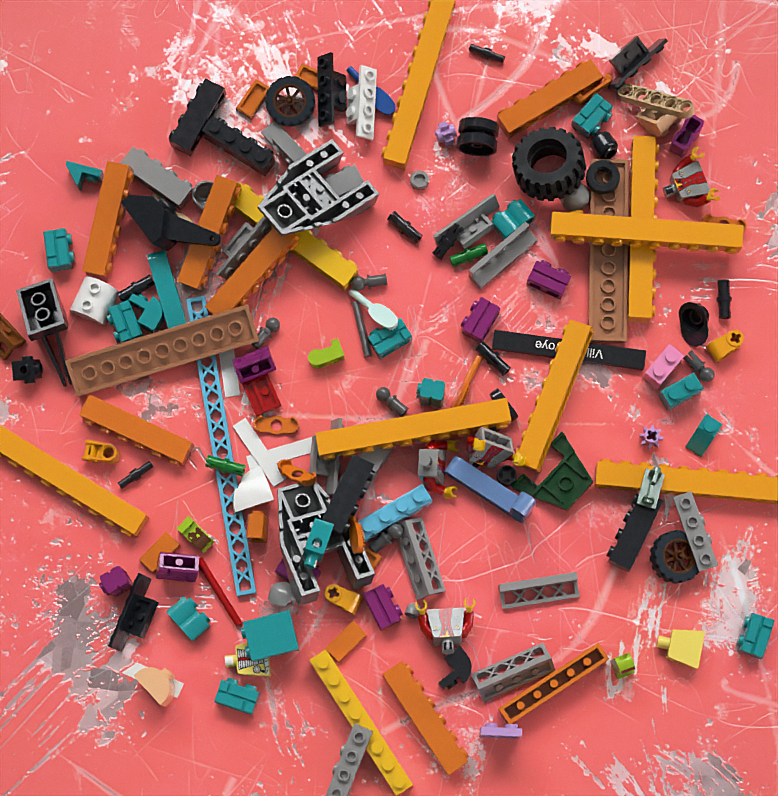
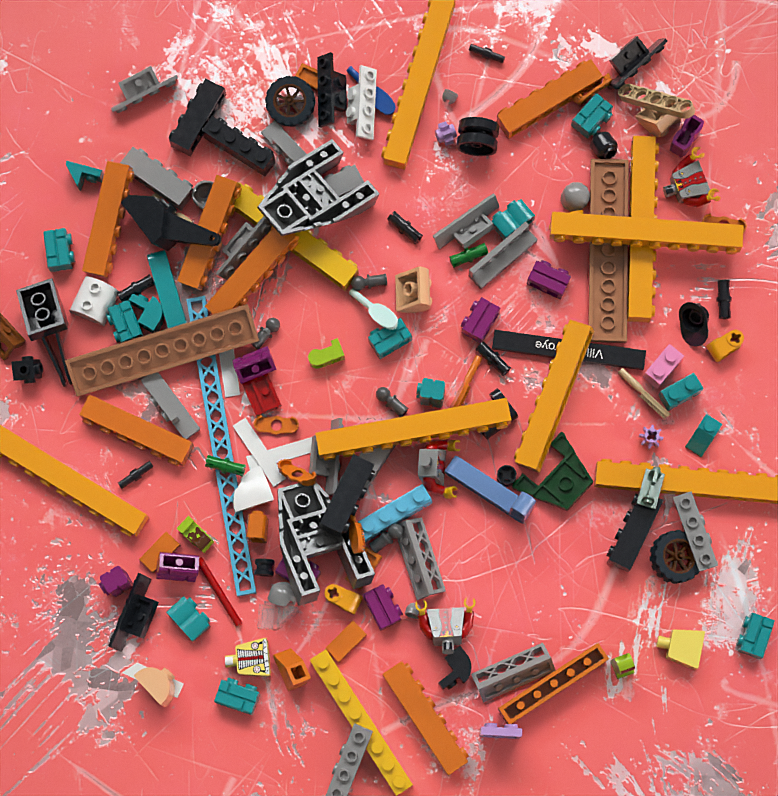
(96, 452): light orange piece -> none
(139, 85): none -> light grey bracket
(170, 404): none -> light grey bracket
(252, 99): orange tile -> none
(264, 567): none -> black wheel
(270, 636): teal brick -> none
(292, 669): none -> orange slope
(317, 542): teal torso -> none
(361, 329): flat silver bar -> none
(413, 290): none -> light nougat brick
(419, 180): light grey tile -> none
(448, 241): black pin -> none
(449, 95): none -> light grey hinge
(491, 448): torso -> none
(538, 583): light grey fence -> none
(542, 144): black tyre -> none
(607, 166): black tyre -> none
(644, 395): none -> tan piece
(706, 373): dark grey pin -> none

